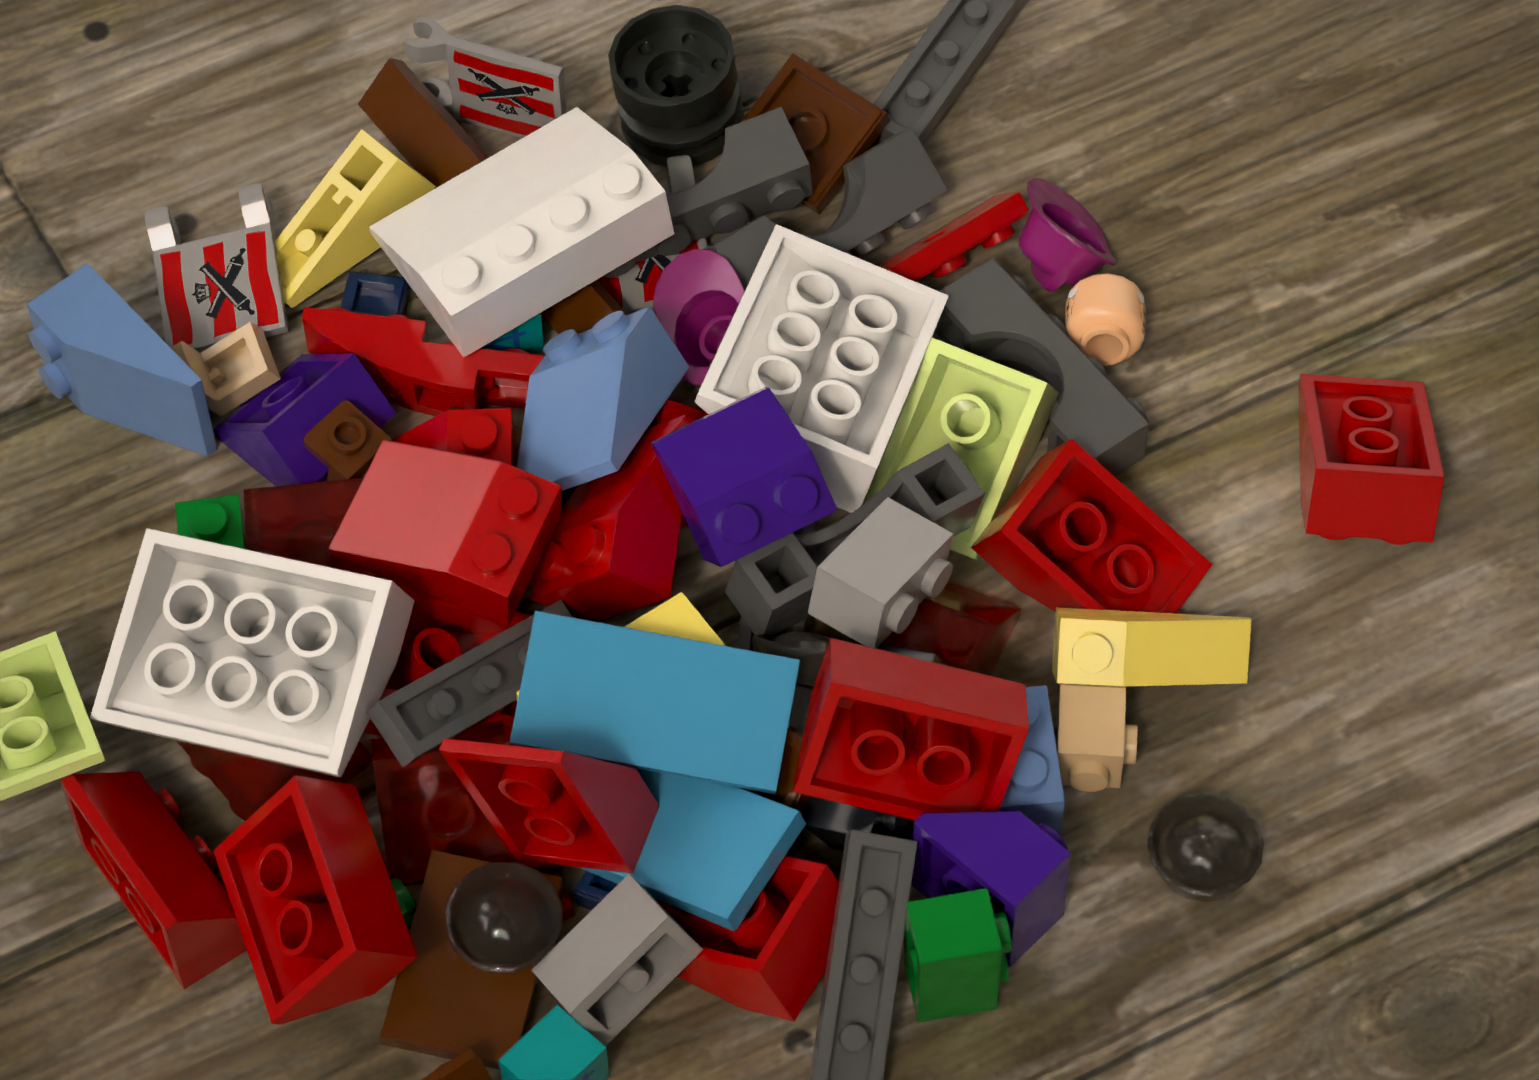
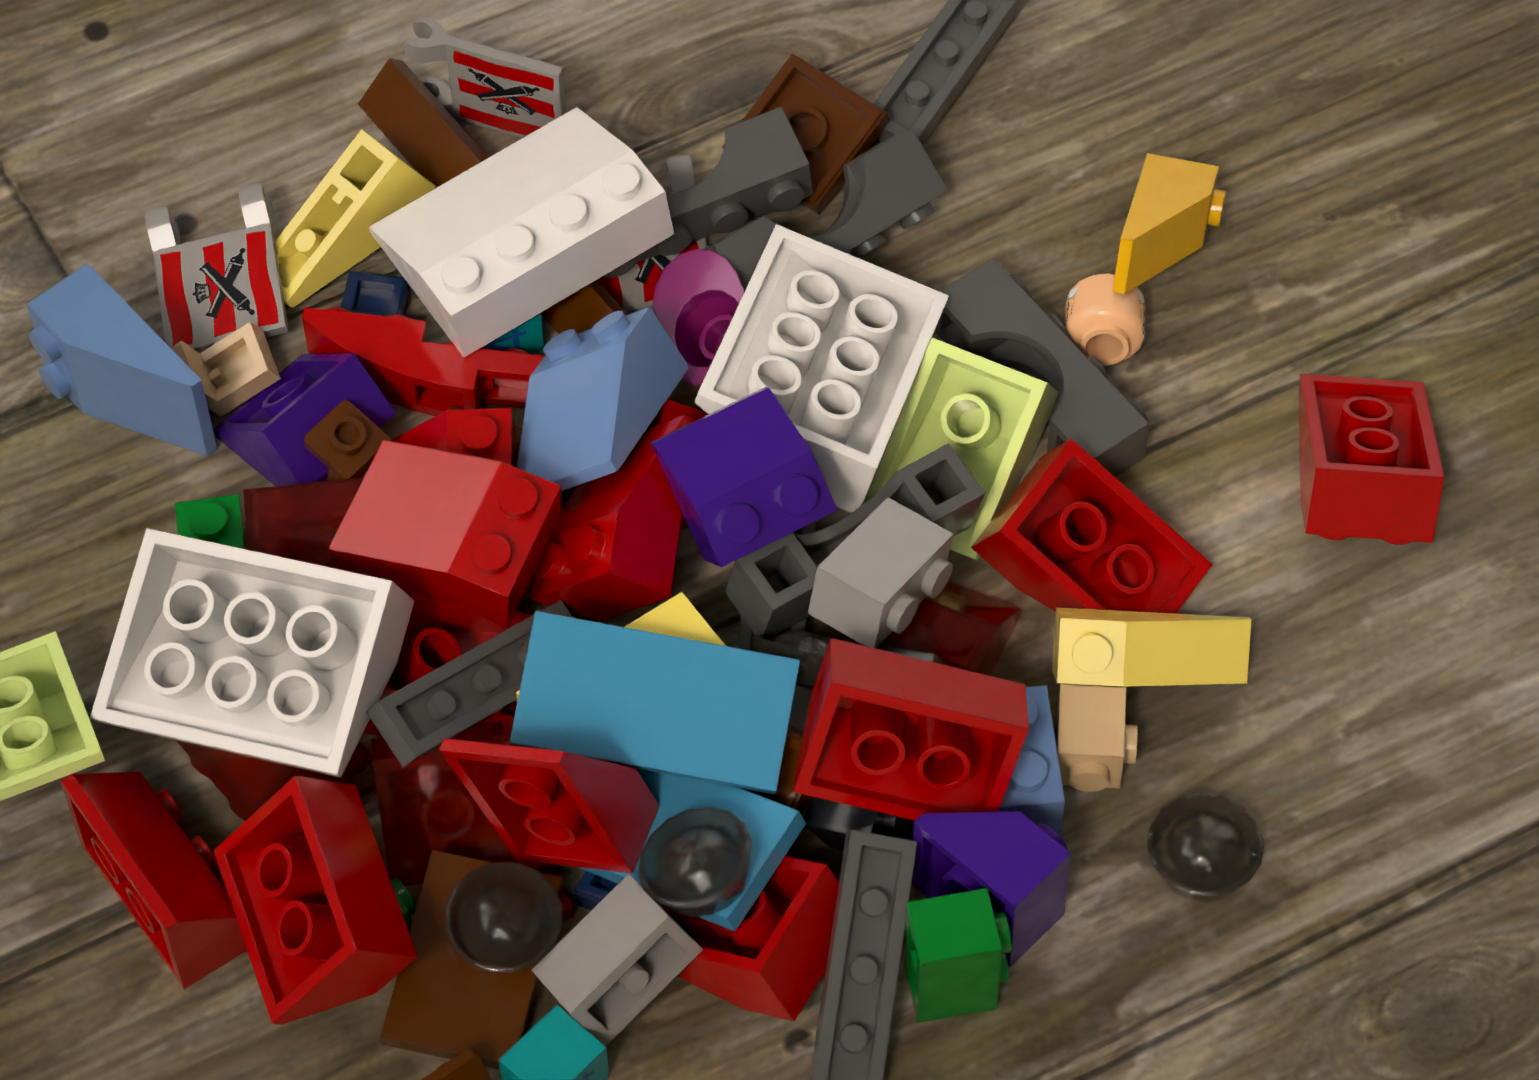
(675, 84): pearl dark grey wheel -> none
(697, 861): none -> clear smoke hat
(944, 248): red tile -> none
(1061, 238): magenta piece -> none
(1166, 218): none -> yellow slope

